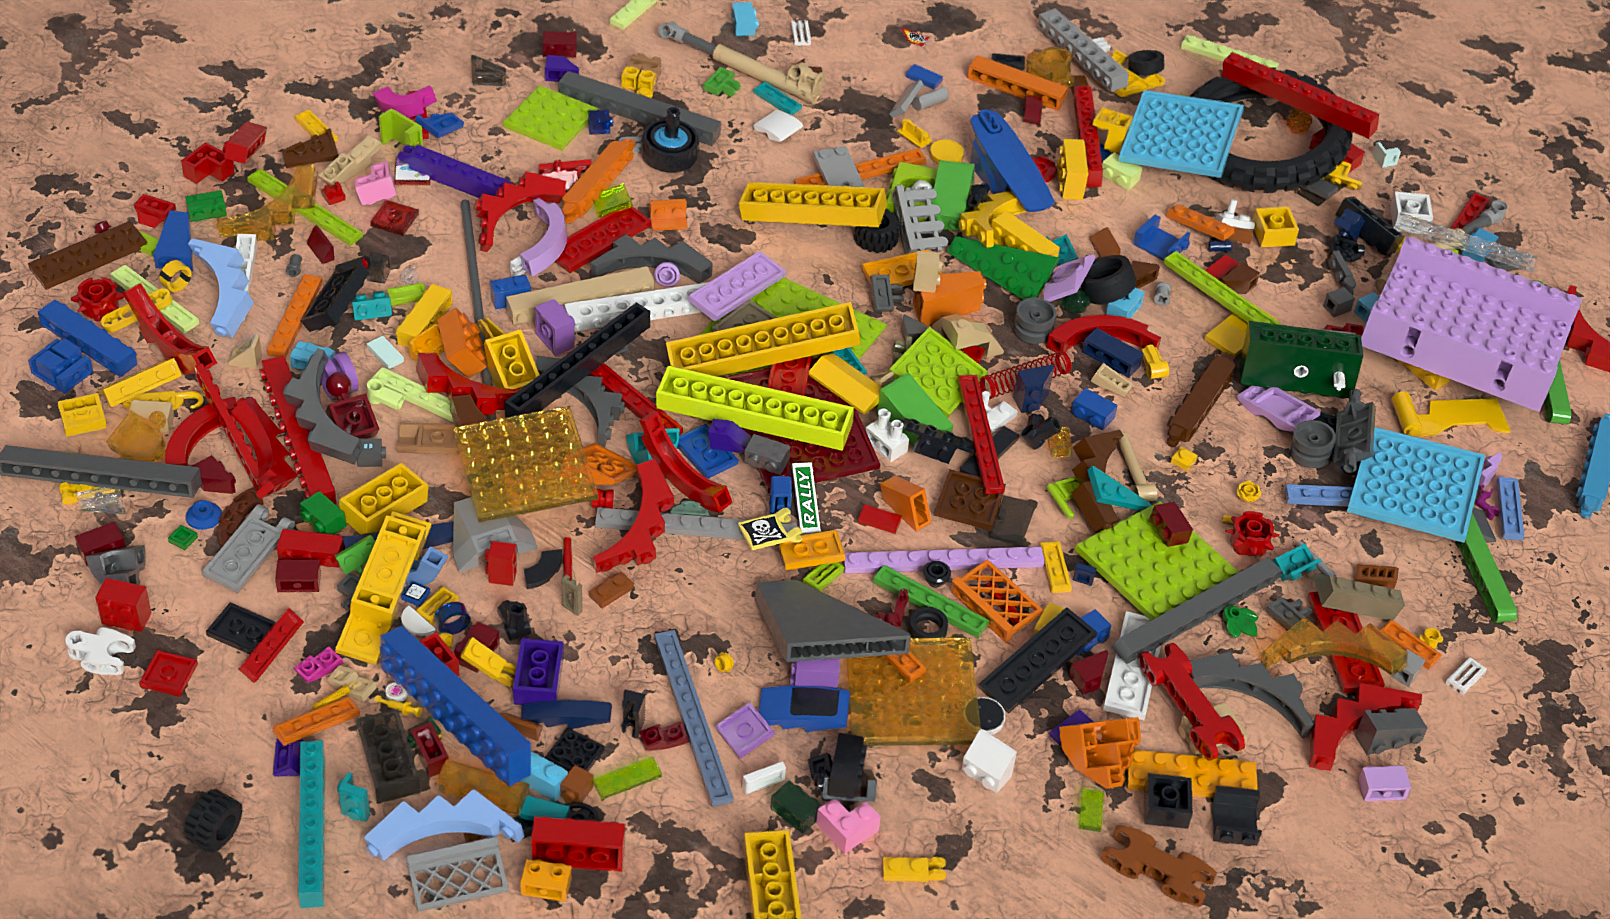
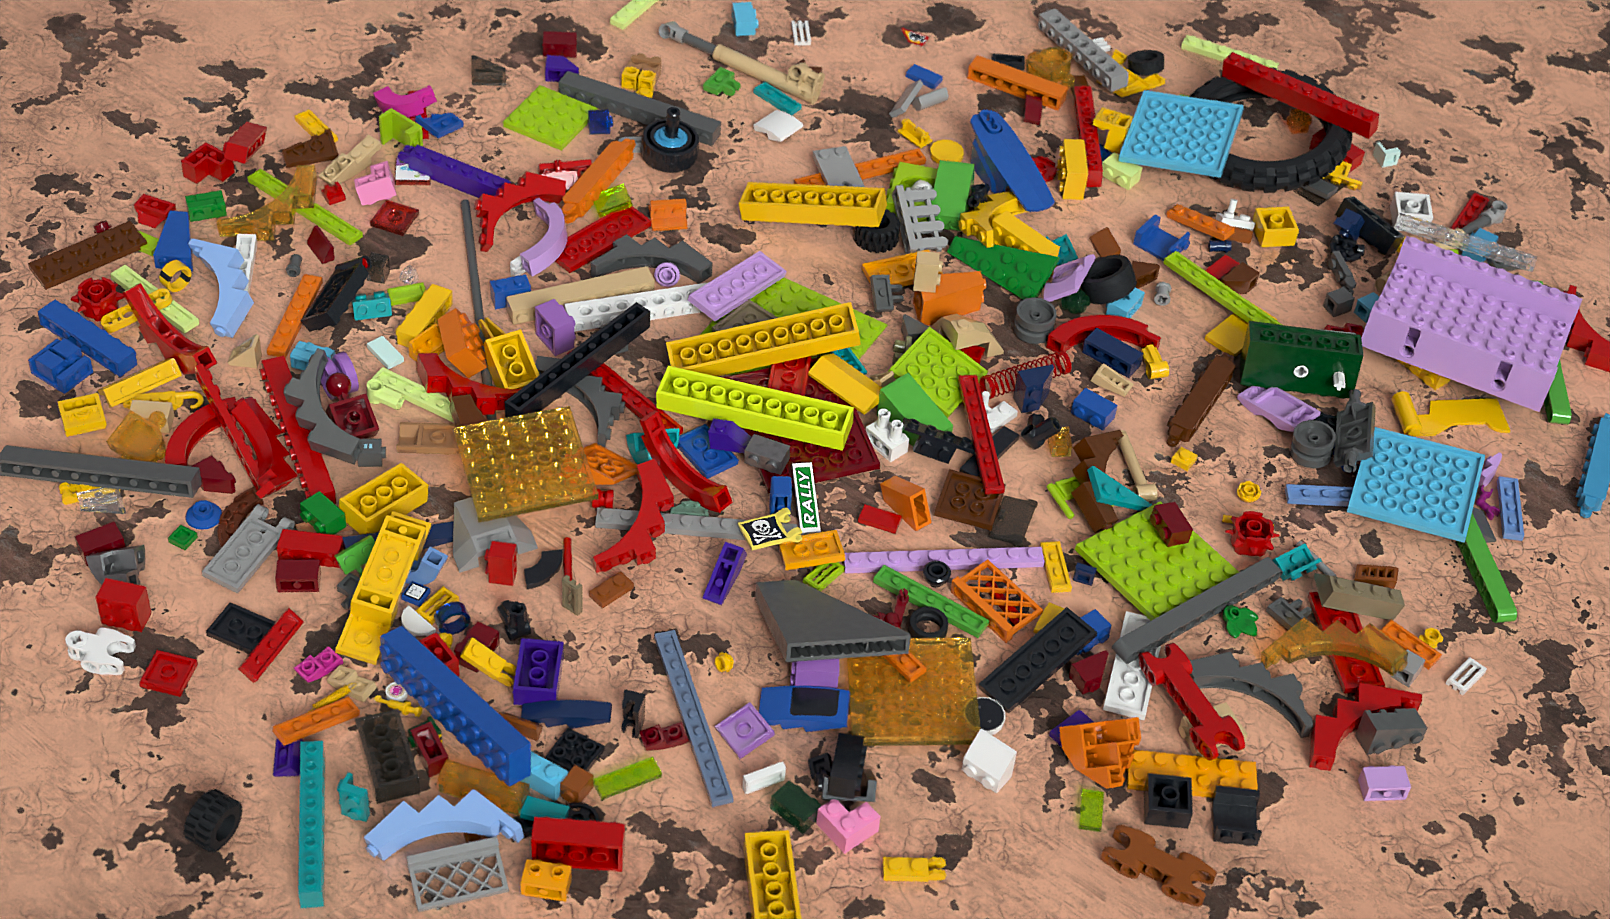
(725, 573): none -> dark purple slope

